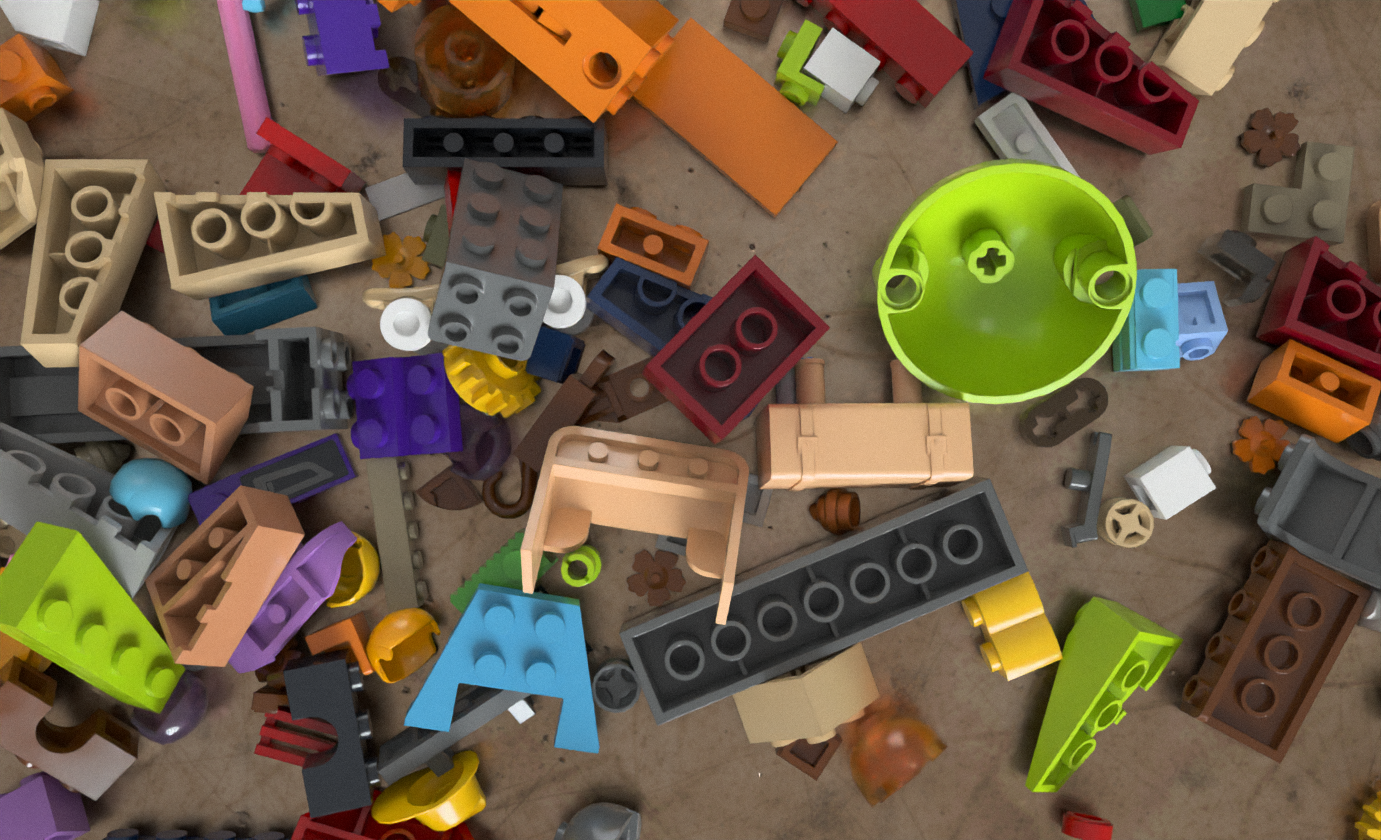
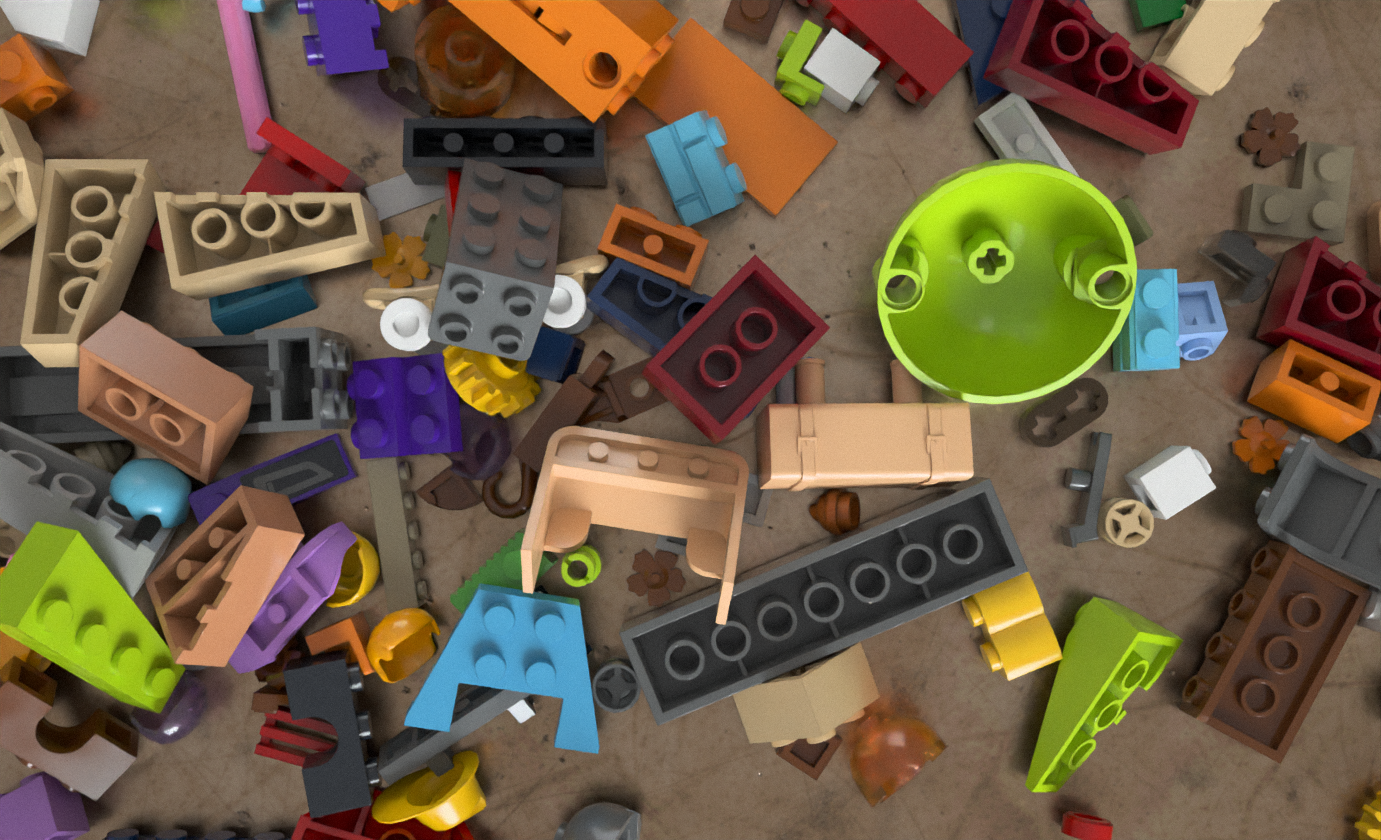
(697, 167): none -> medium azure brick

